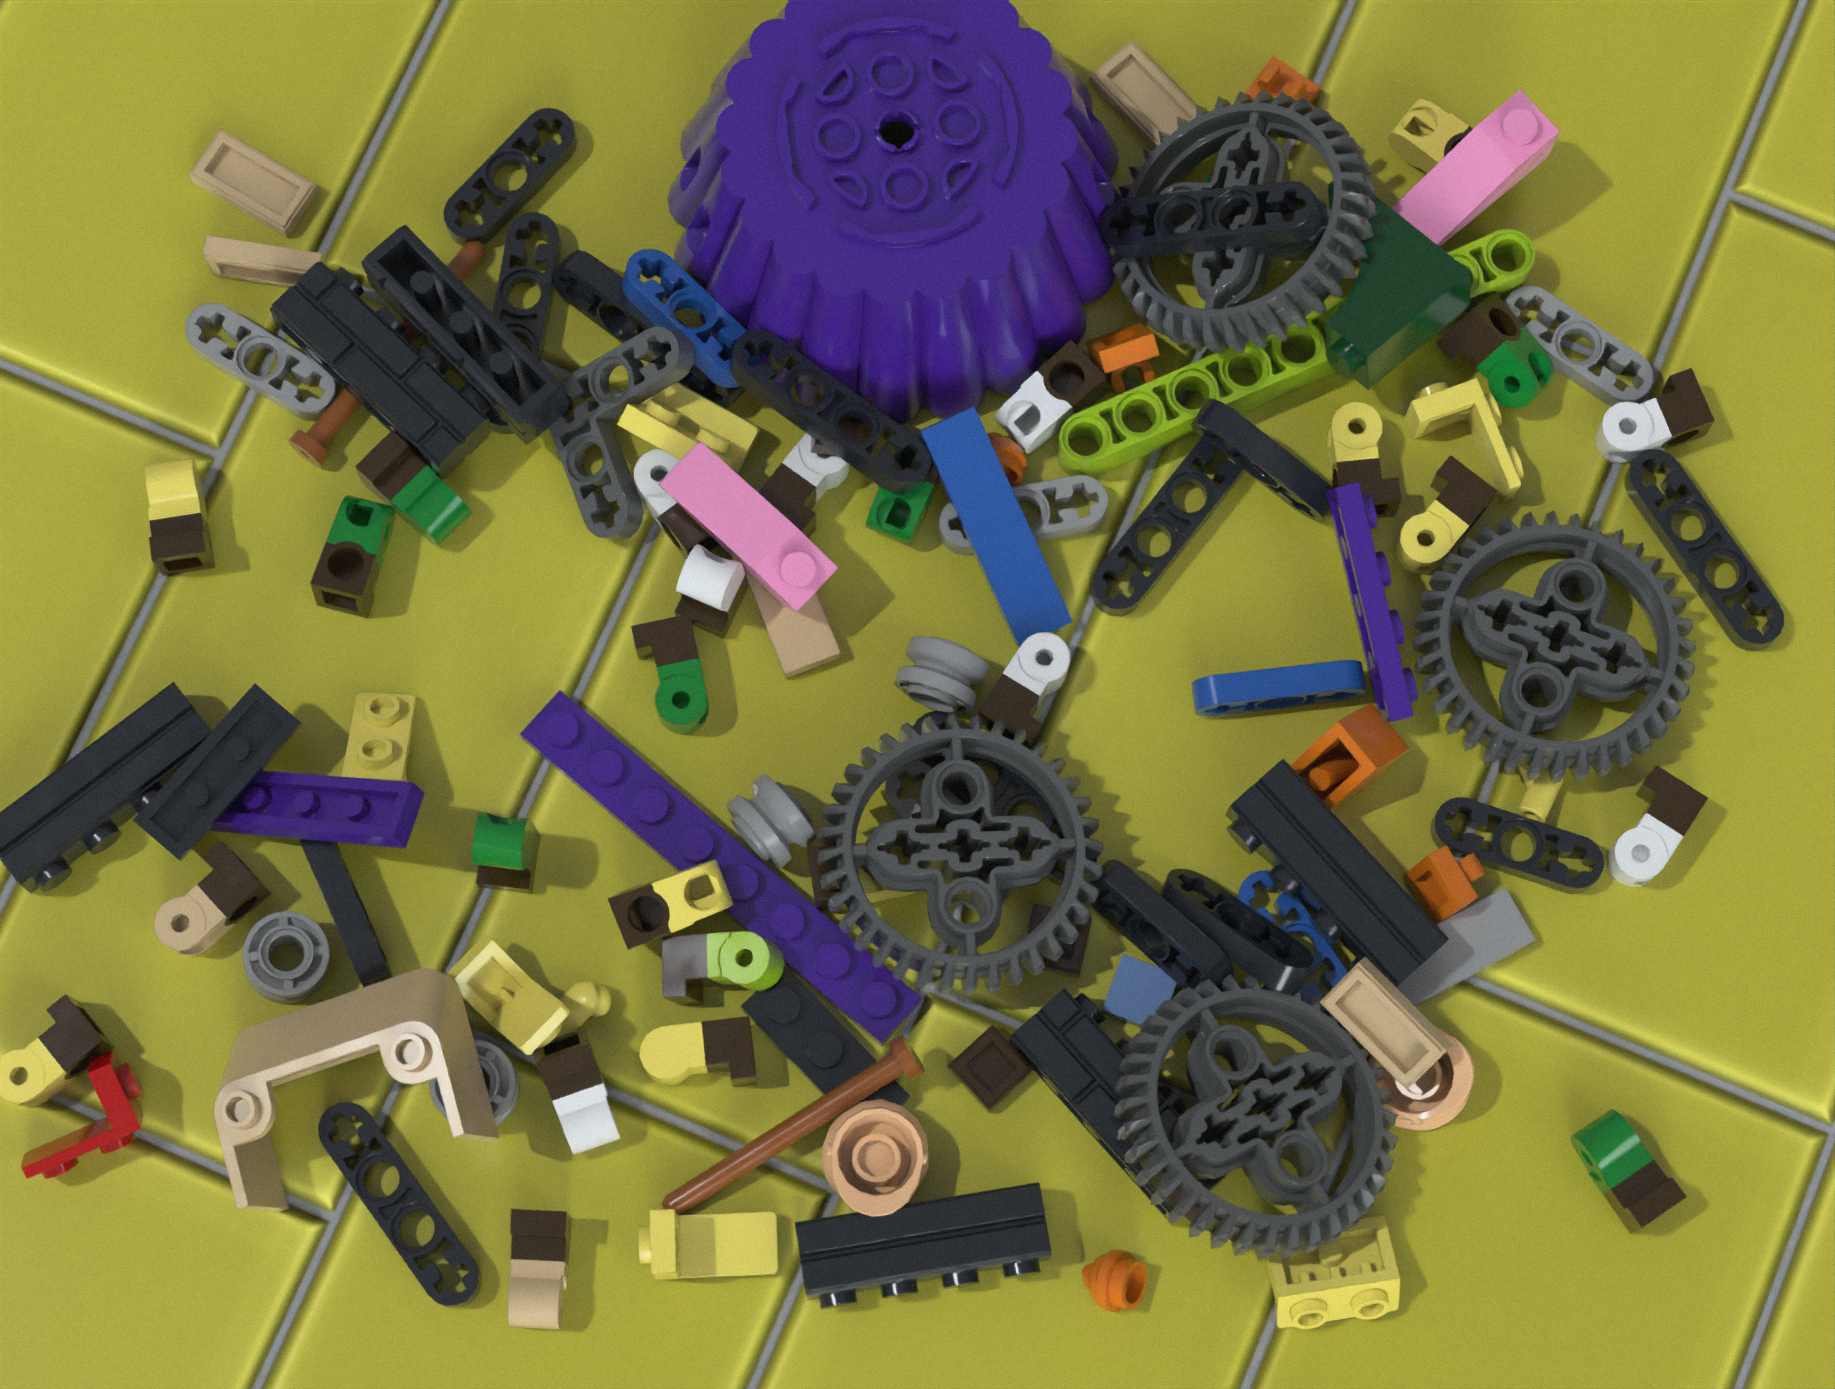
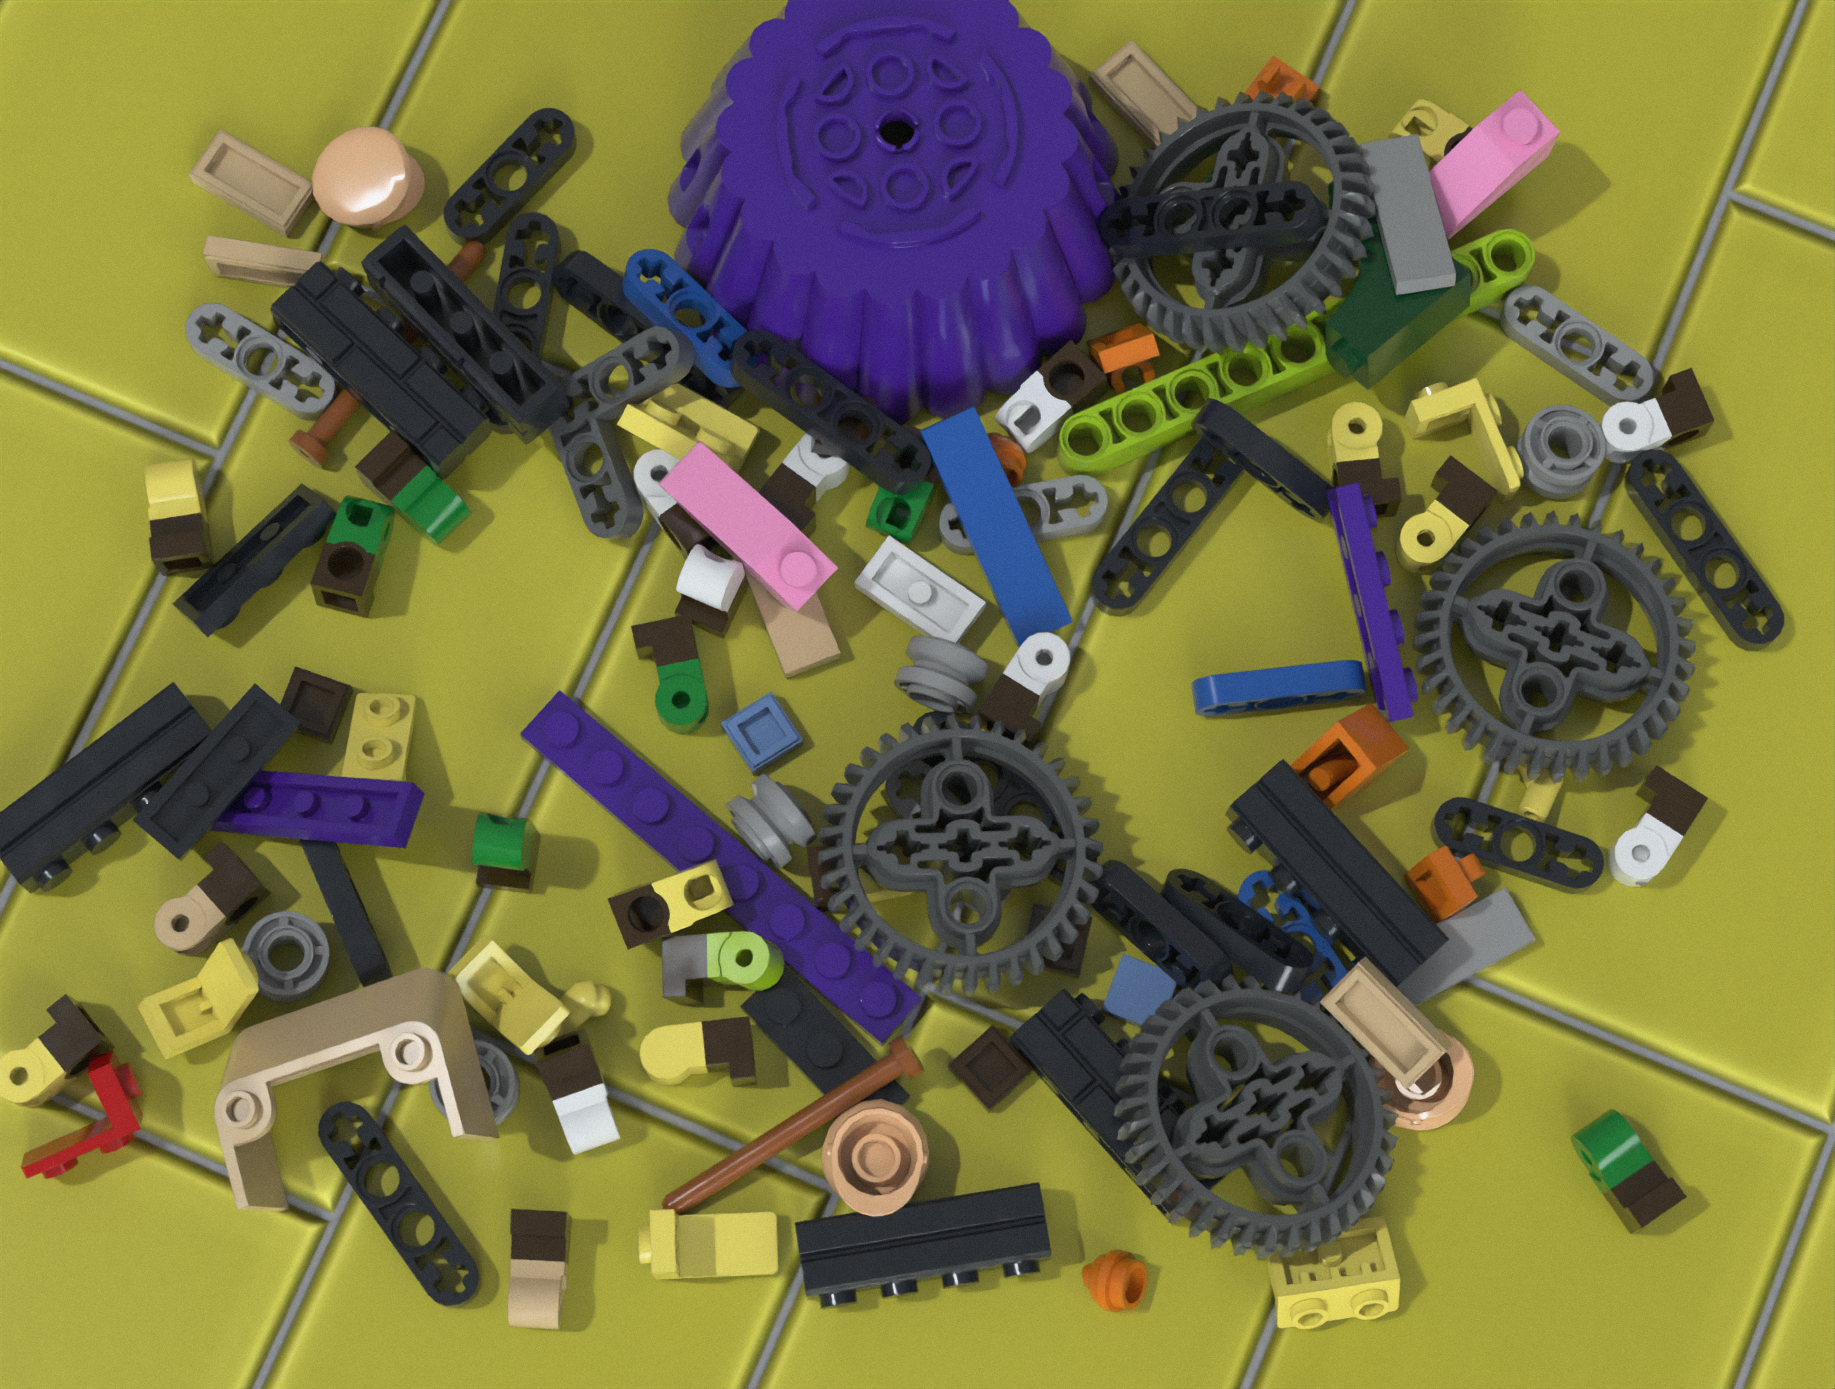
(202, 1005): none -> light yellow bracket
(255, 560): none -> black plate
(316, 703): none -> dark brown tile
(367, 179): none -> light nougat piece
(762, 733): none -> medium blue tile
(919, 593): none -> white plate
(1408, 215): none -> light grey tile
(1501, 352): leg -> none
(1577, 435): none -> light grey wheel

